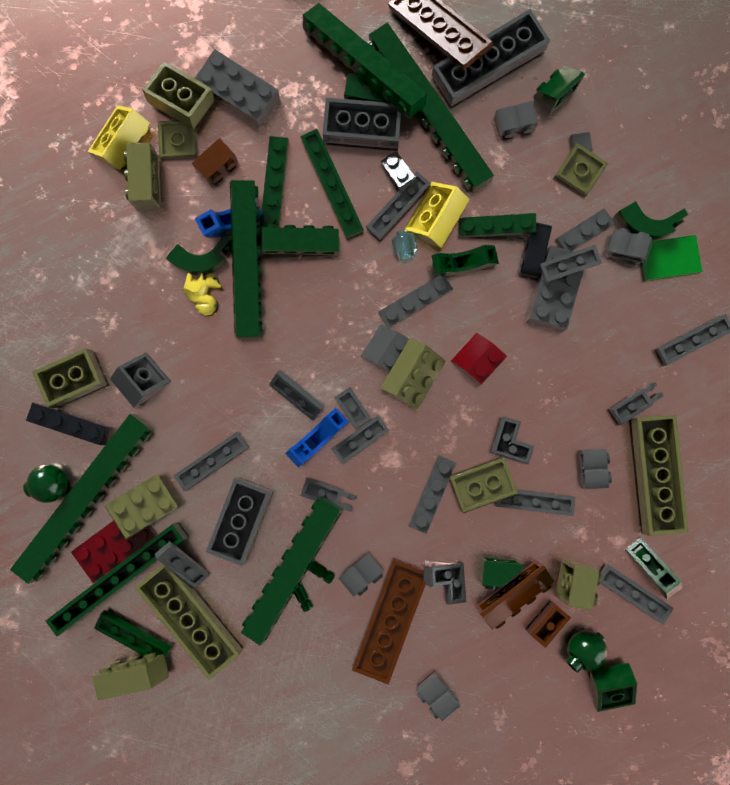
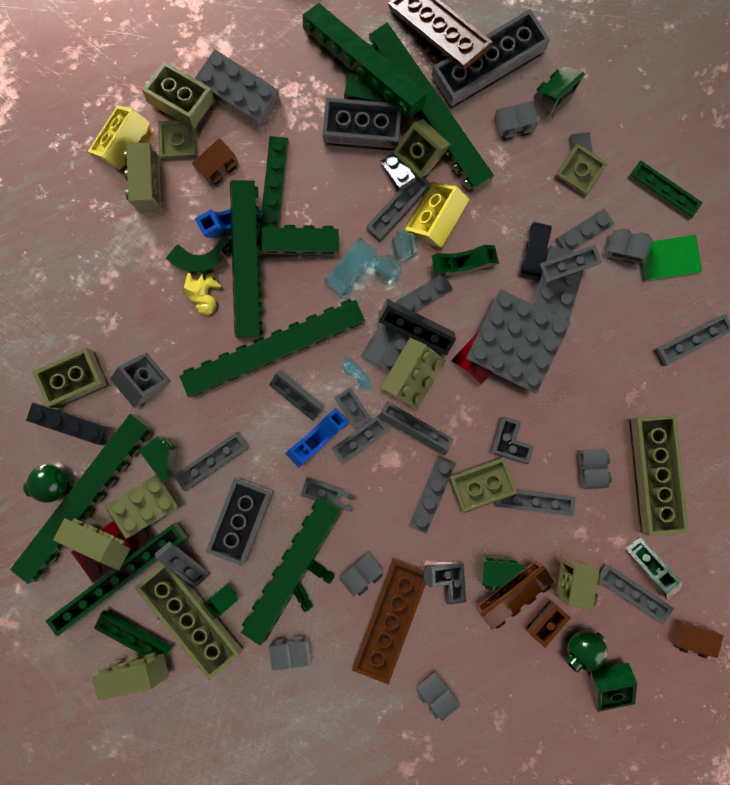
(92, 543): none -> olive brick
(161, 457): none -> dark green slope
(221, 601): none -> dark green brick
(272, 349): none -> dark green brick
(290, 653): none -> dark grey brick
(332, 183): dark green plate -> none
(351, 268): none -> clear light blue brick
(354, 369): none -> clear light blue slope
(388, 268): none -> clear light blue head
(416, 326): none -> black brick
(416, 428): none -> dark grey plate
(421, 148): none -> olive brick
(497, 225): dark green plate -> none
(518, 341): none -> dark grey plate
(634, 404): dark grey hinge -> none
(636, 221): dark green arch -> none
(665, 189): none -> dark green tile
(698, 639): none -> reddish brown brick

